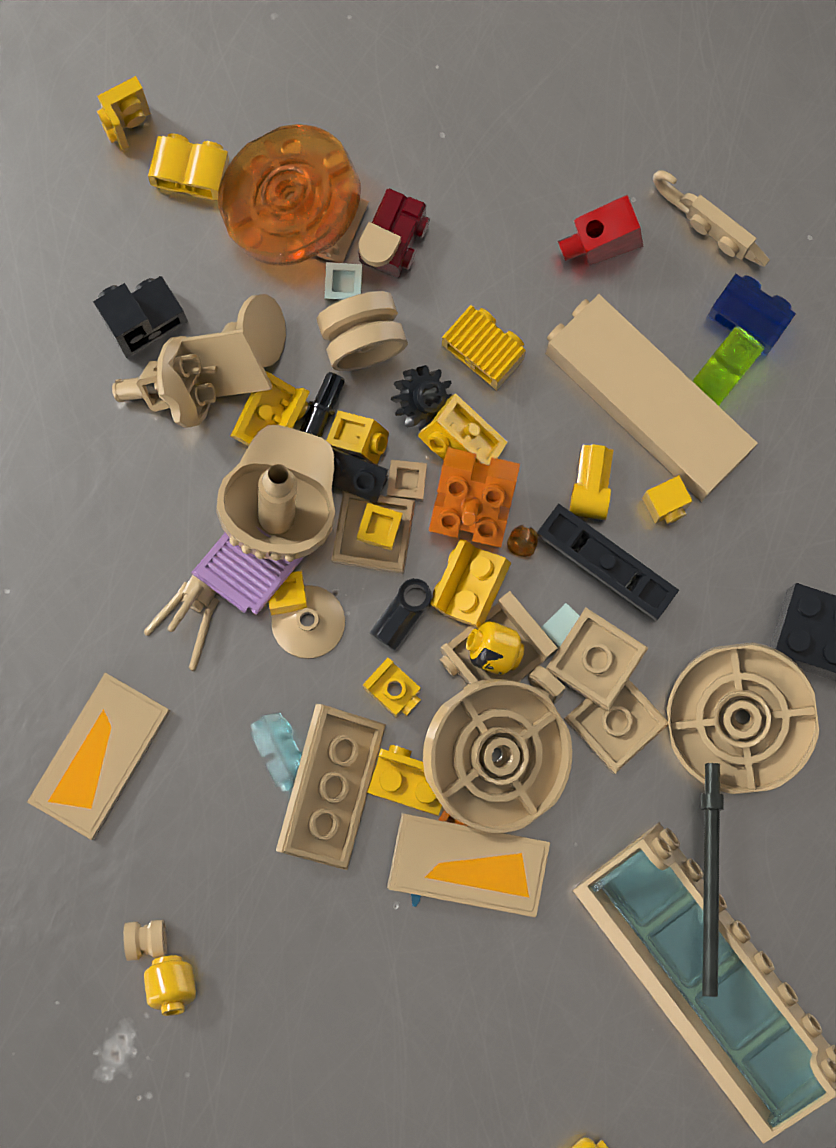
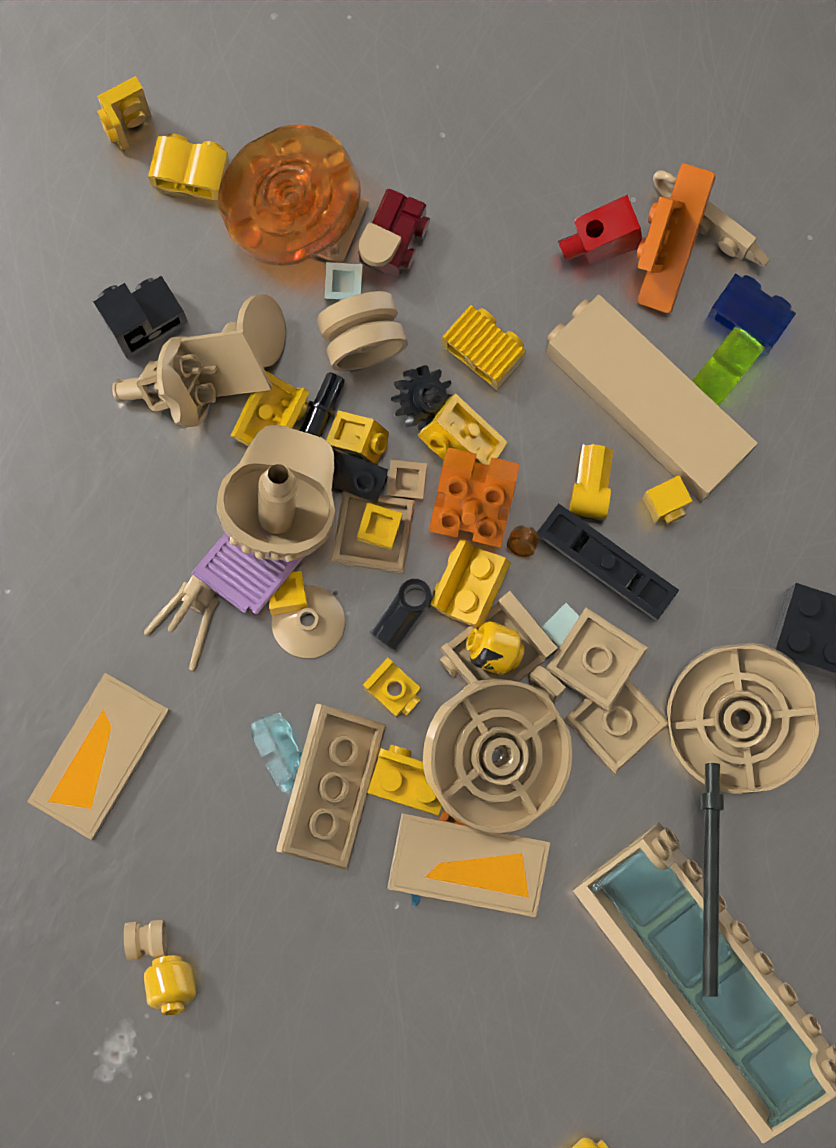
(672, 237): none -> orange bracket

